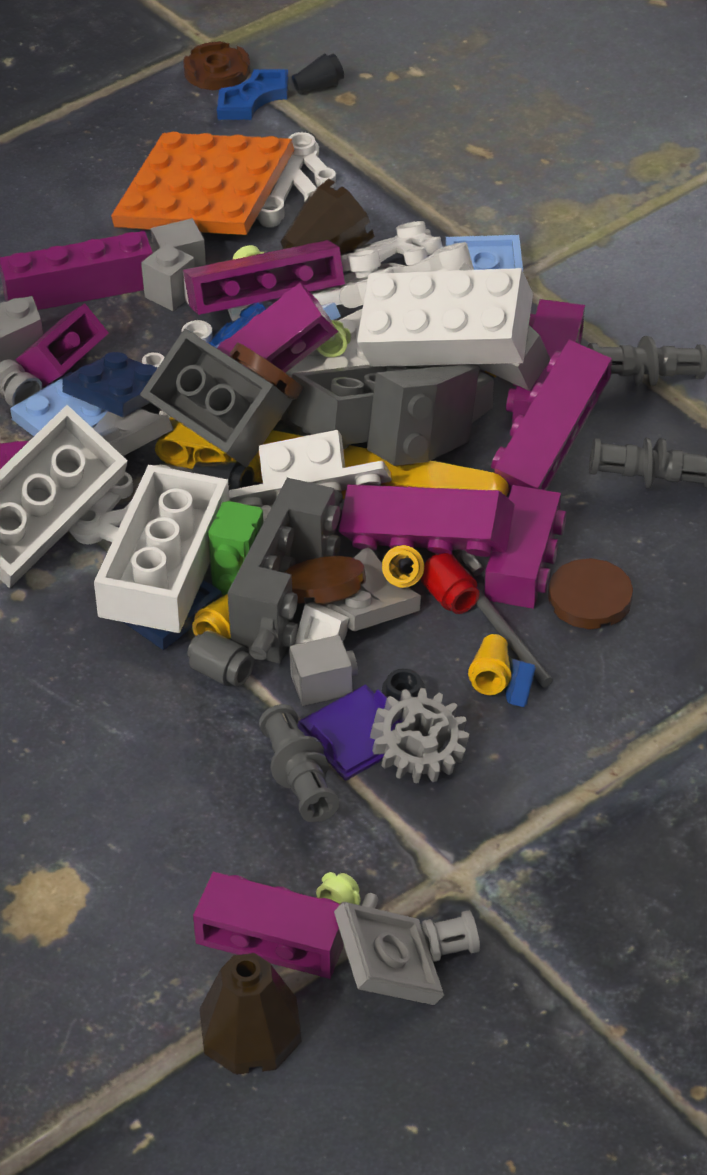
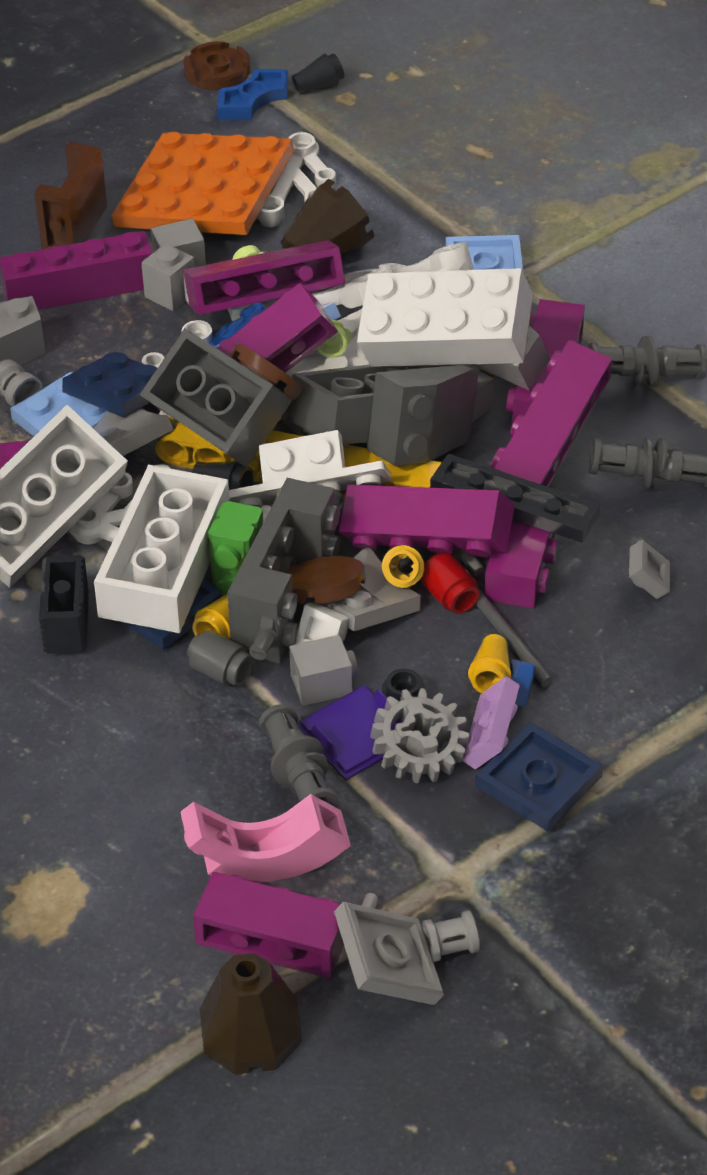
(63, 345): magenta brick -> none
(64, 604): none -> black brick
(72, 211): none -> reddish brown panel
(268, 849): none -> bright pink arch
(339, 888): yellowish green plate -> none
(411, 240): white plant -> none
(491, 722): none -> lavender plate
(533, 502): none -> black plate
(539, 776): none -> dark blue plate
(590, 593): reddish brown tile -> none
(649, 569): none -> light grey plate

